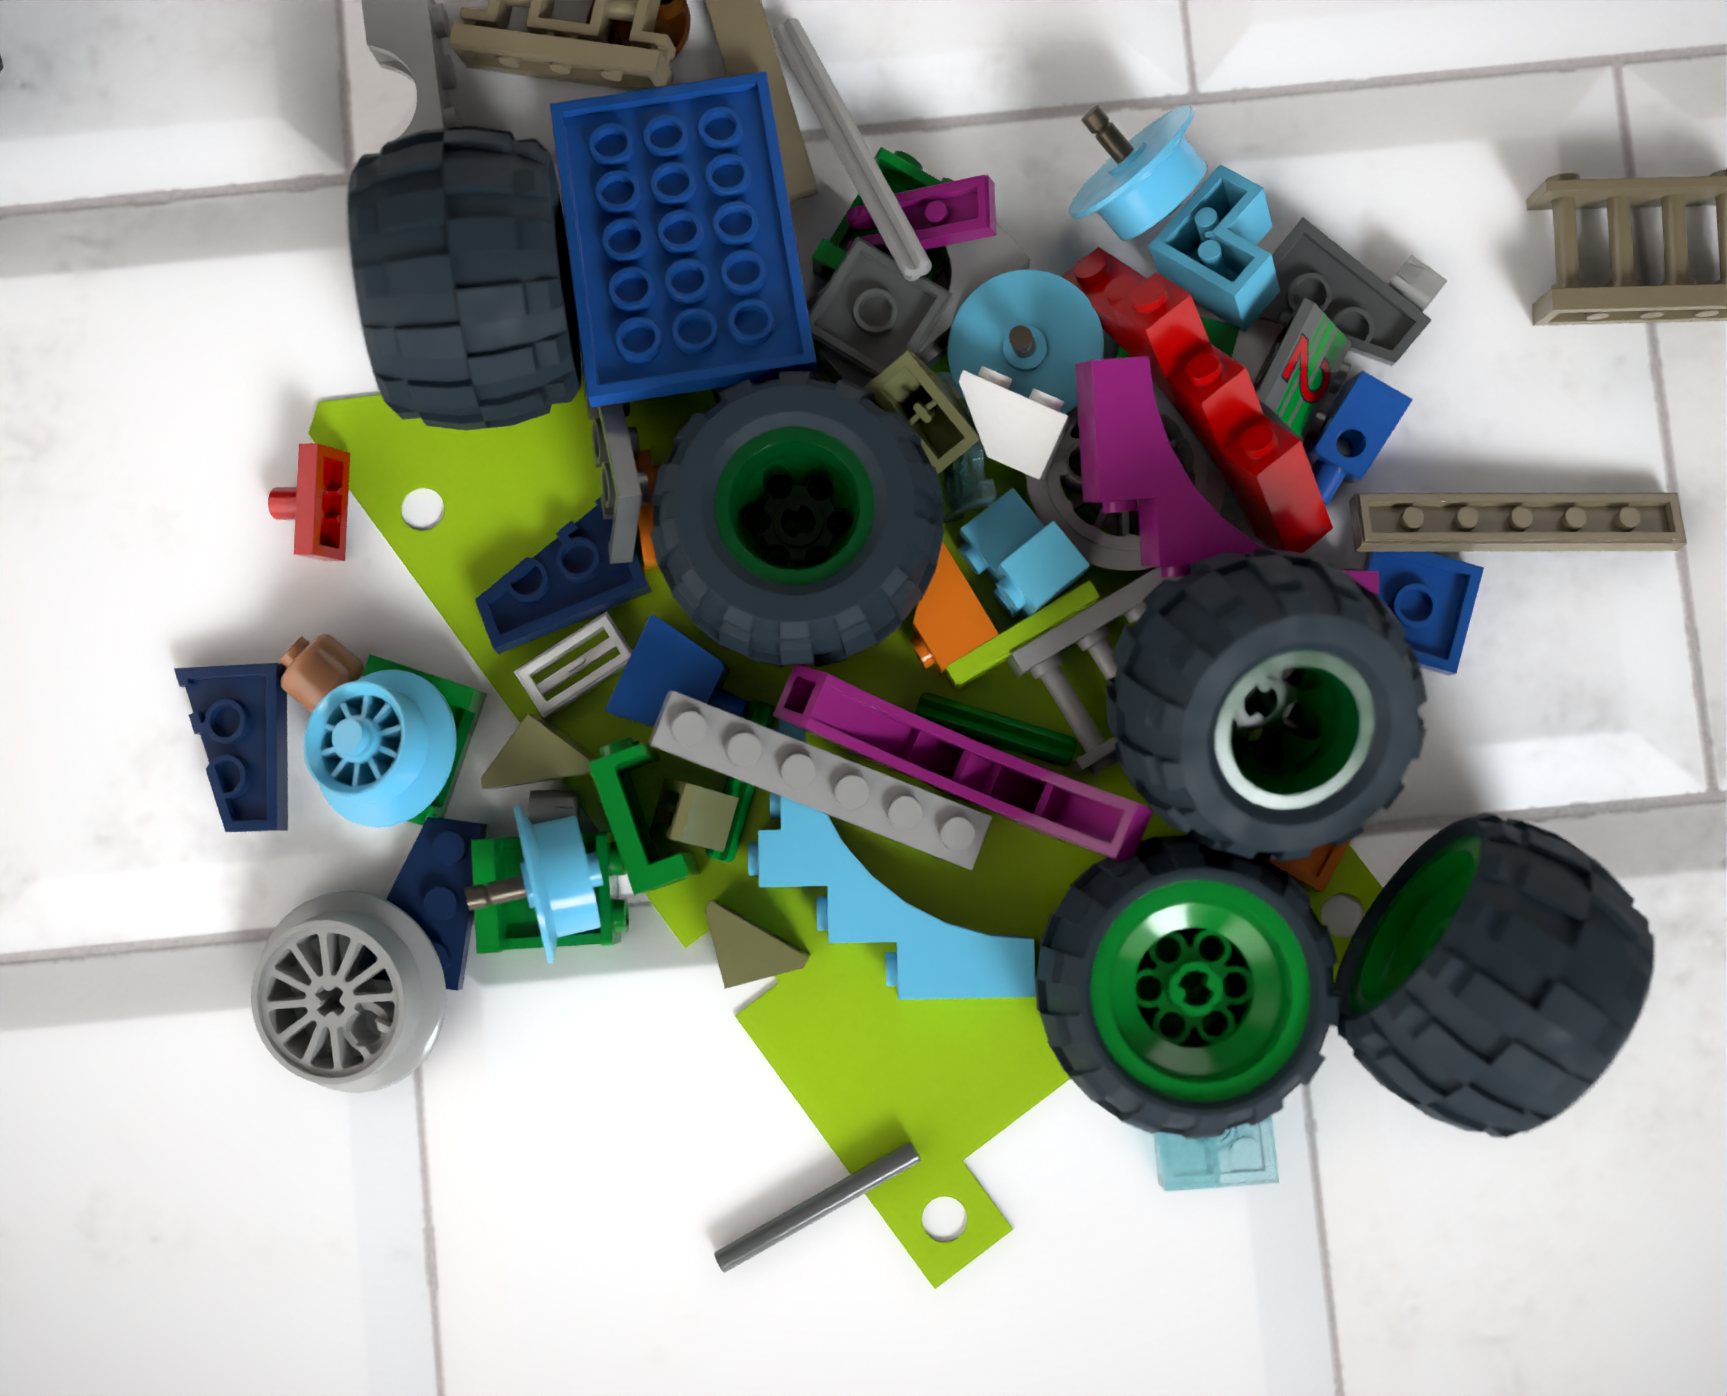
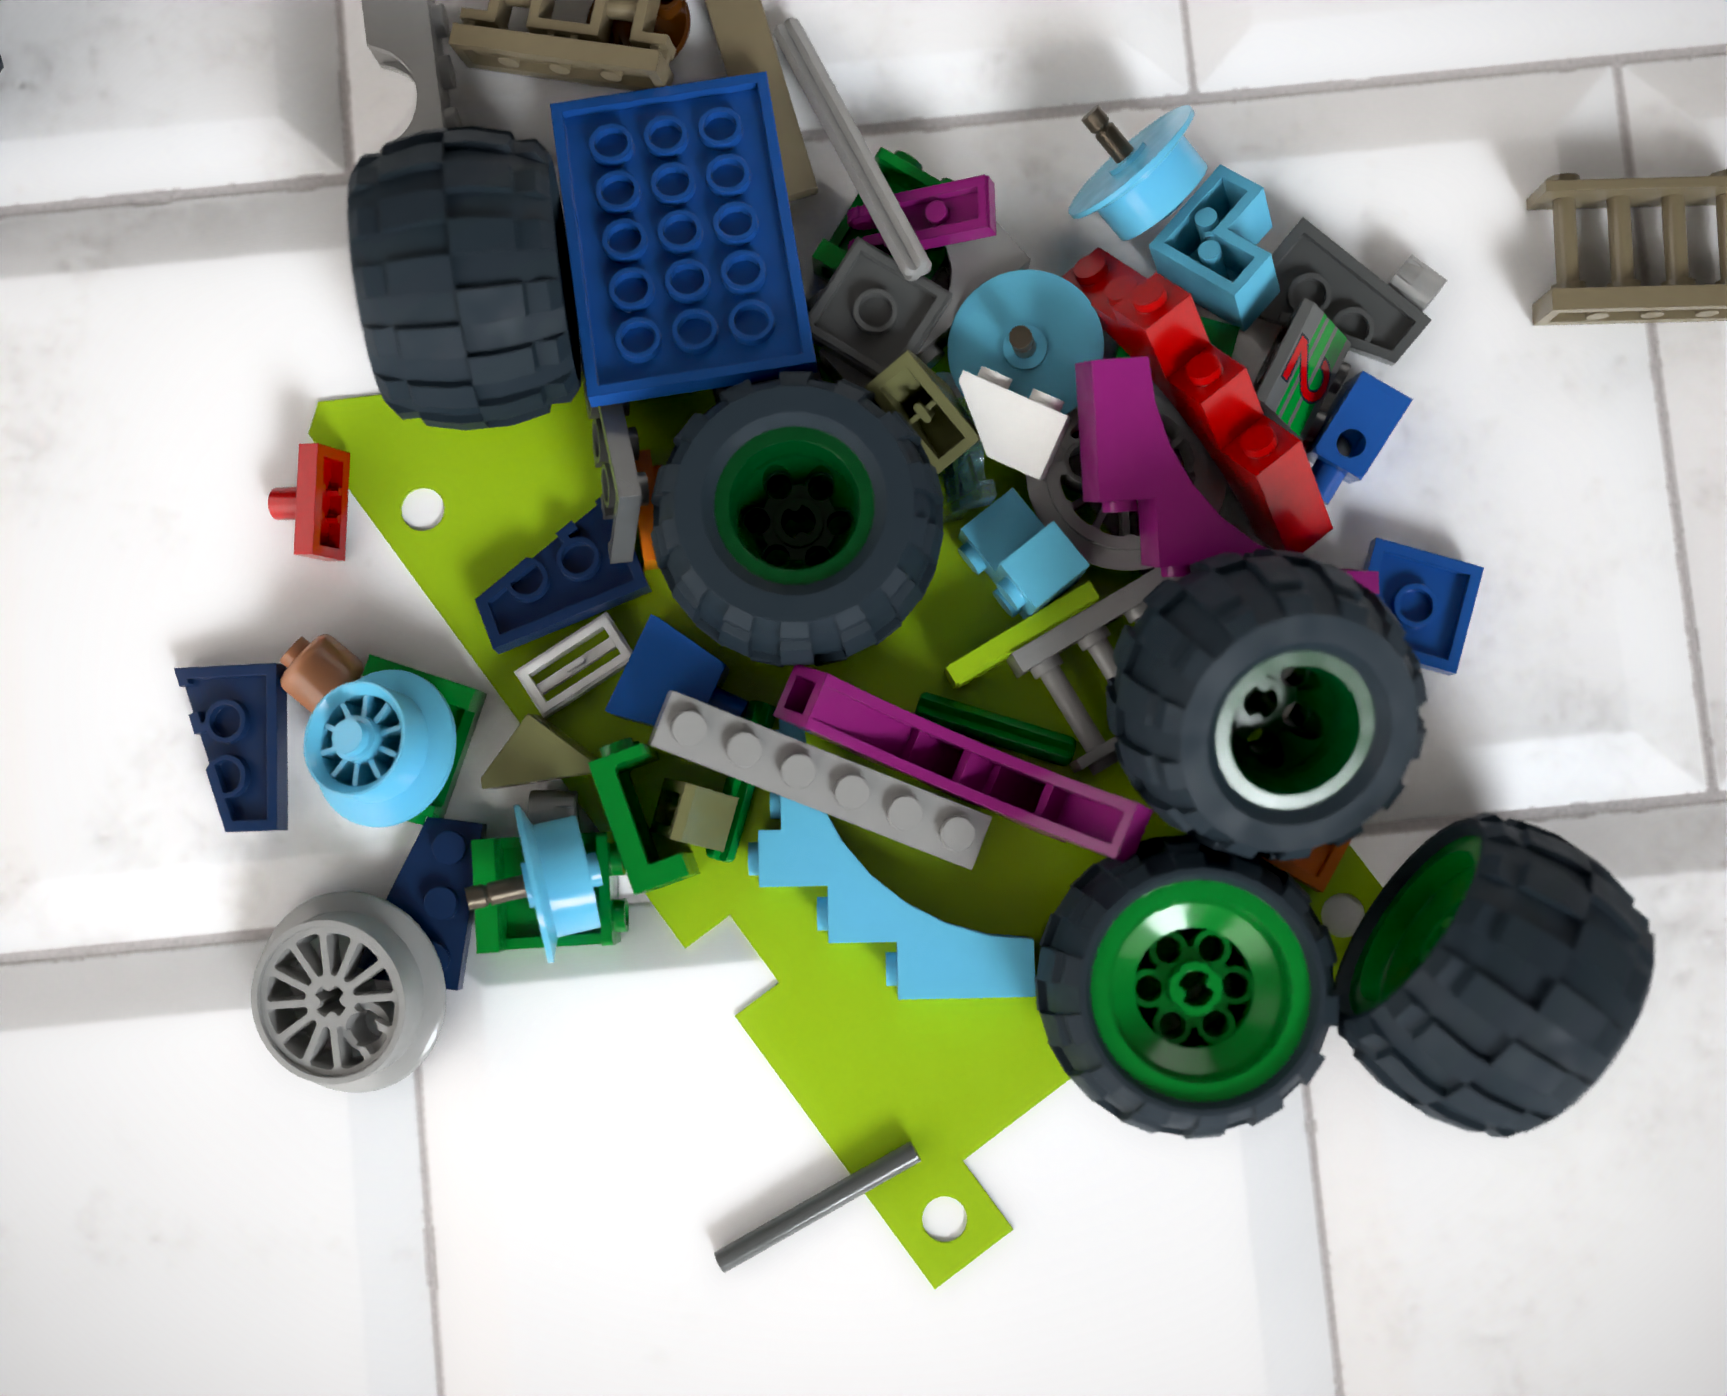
(747, 949): olive slope -> none
(948, 618): orange slope -> none
(1237, 1158): clear light blue slope -> none
(1516, 522): dark tan tile -> none

